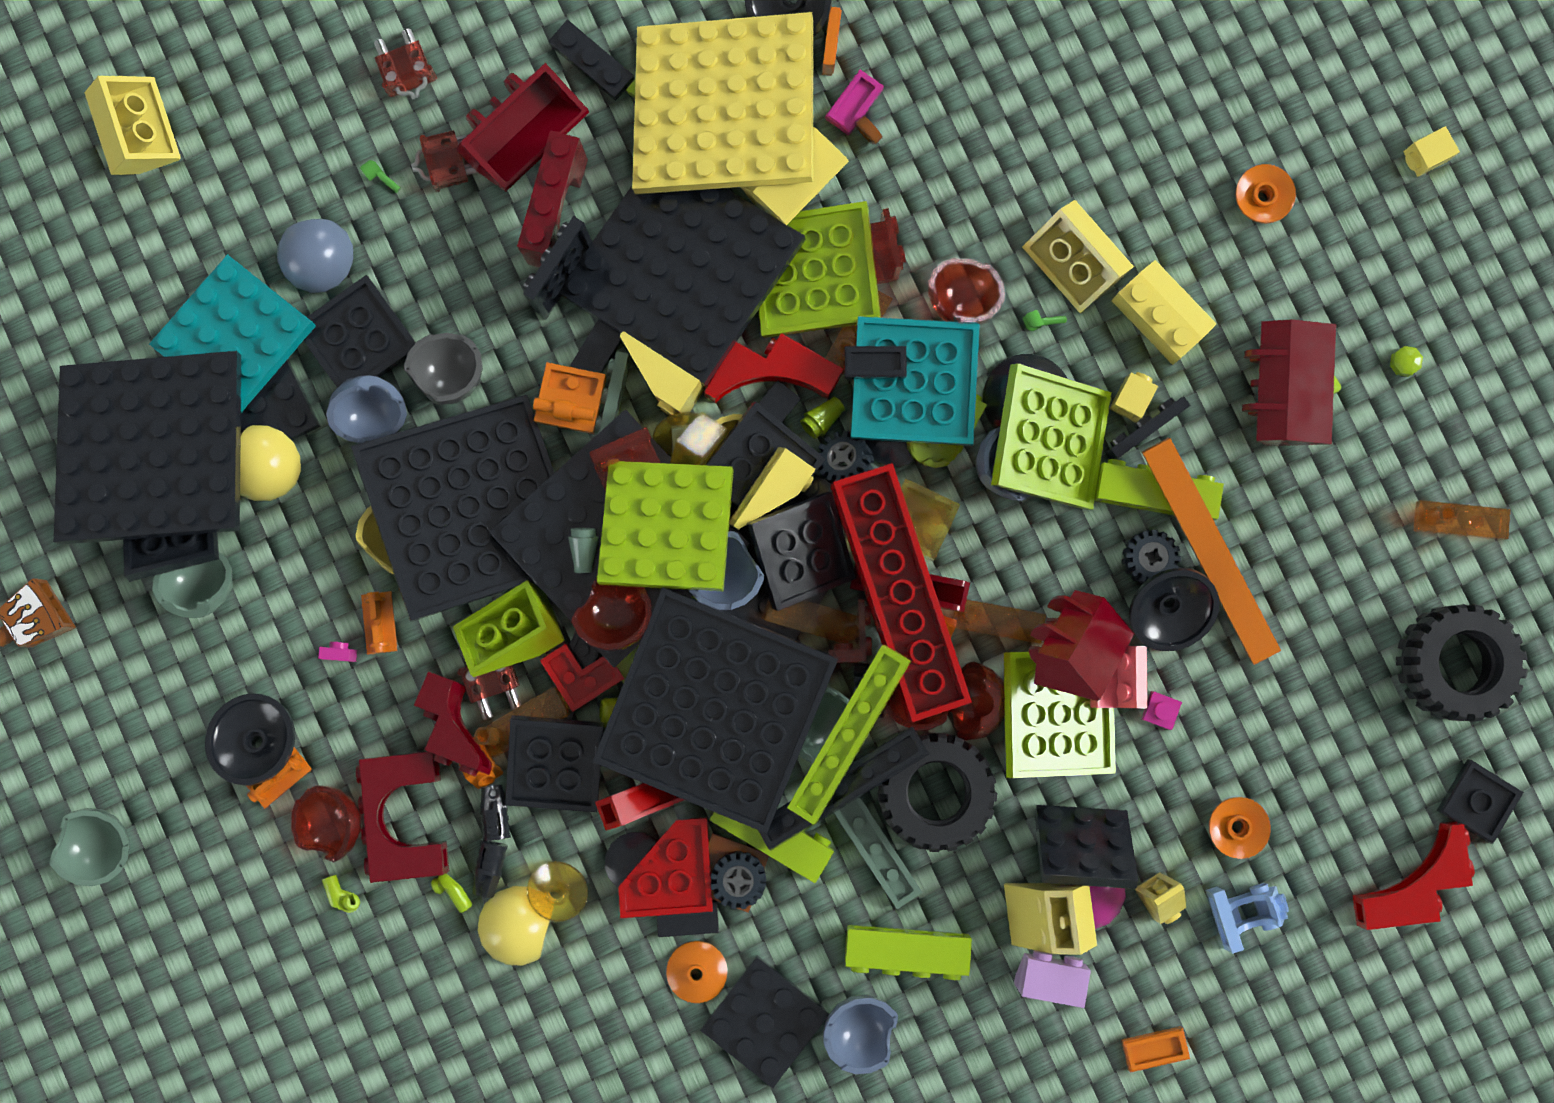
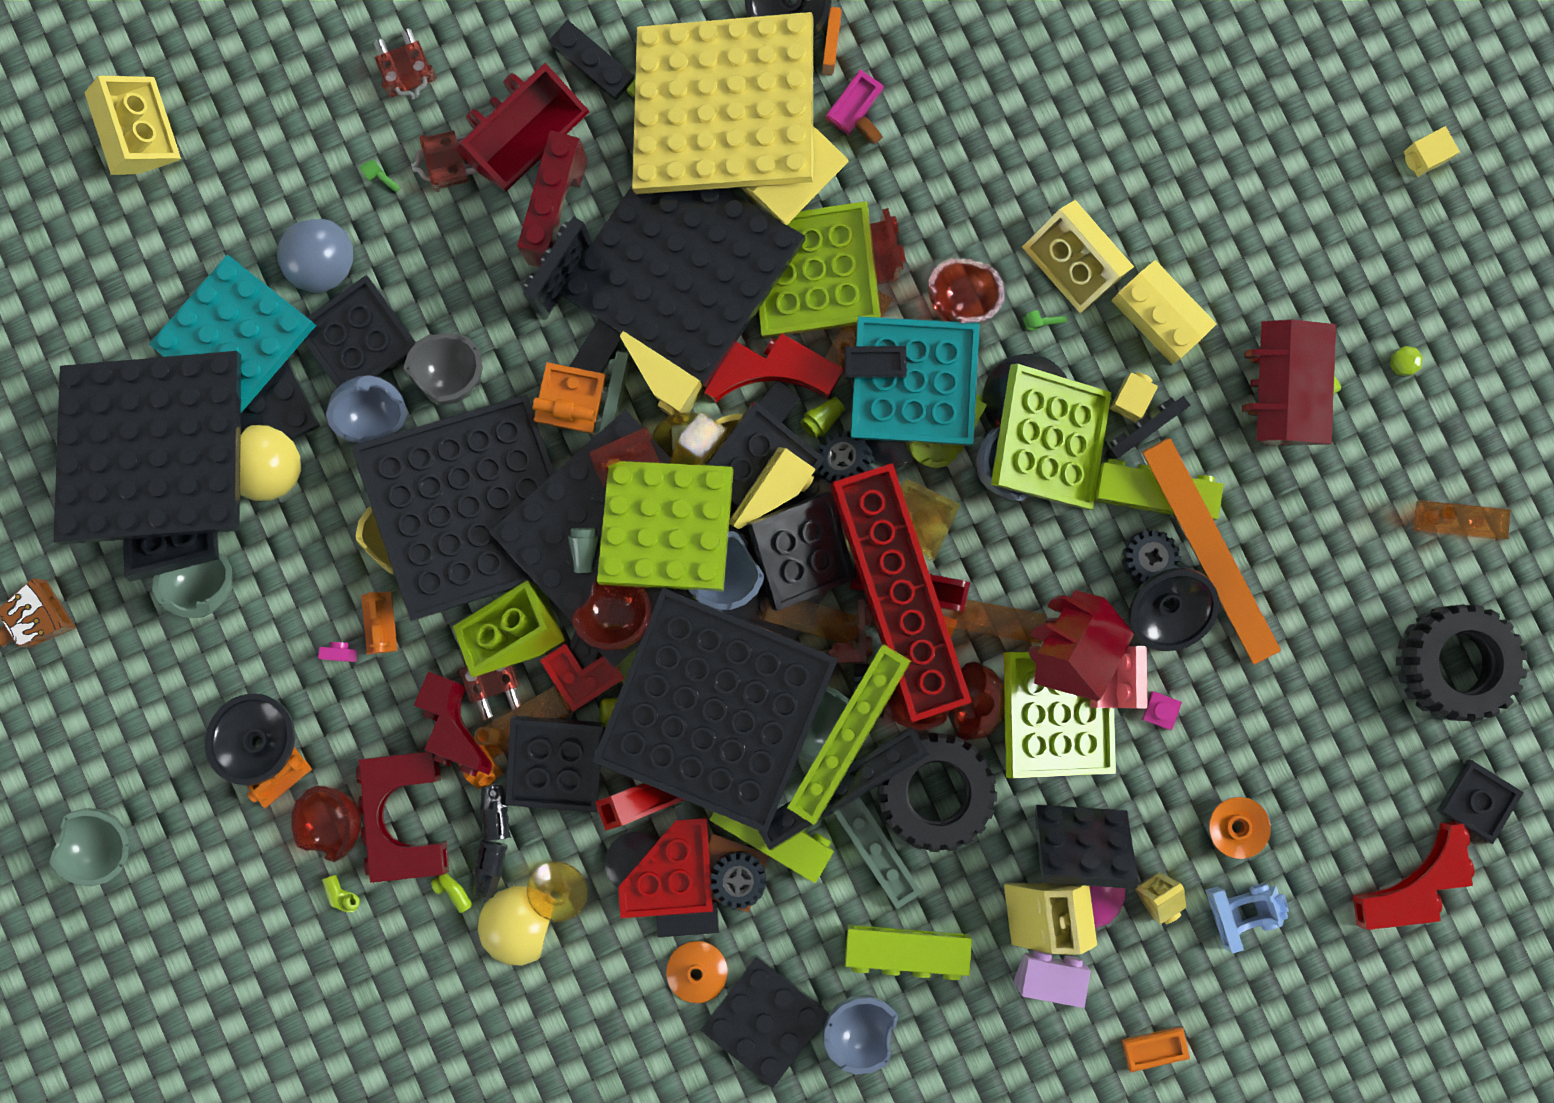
(1274, 184): orange dish -> none

